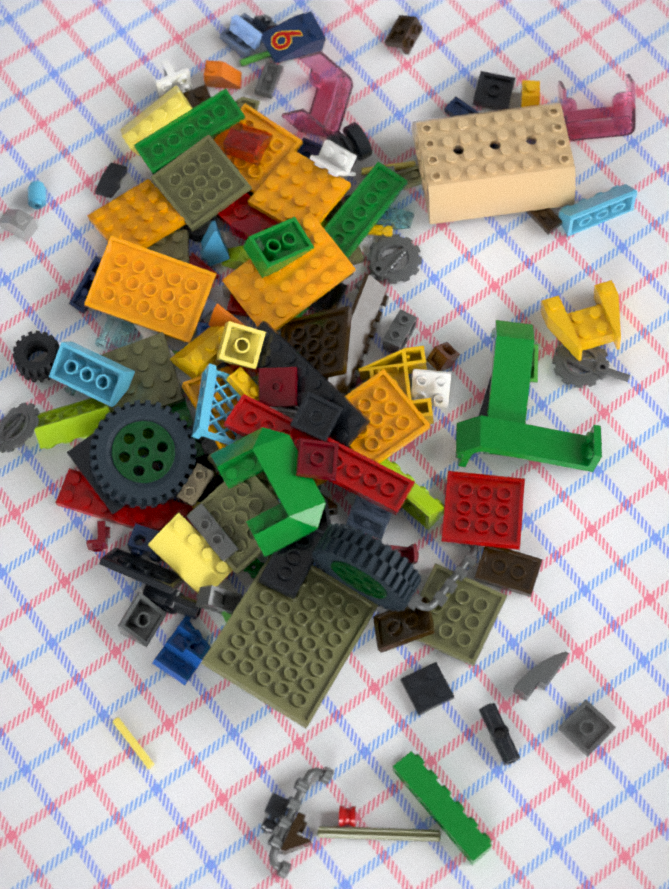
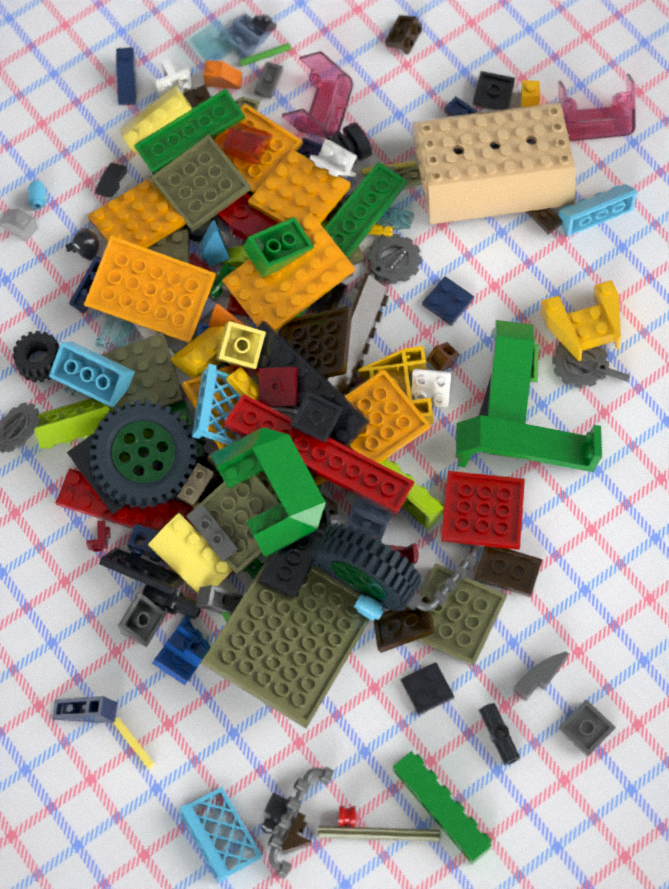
(84, 243): none -> black piece
(85, 709): none -> dark blue slope
(126, 76): none -> dark blue slope
(203, 839): none -> medium azure fence
(214, 41): none -> clear light blue slope
(216, 289): none -> green hinge
(245, 31): light blue plate -> none
(294, 38): dark blue slope -> none
(317, 459): dark red plate -> none
(369, 607): none -> medium azure brick
(399, 332): dark grey brick -> none
(448, 300): none -> dark blue plate

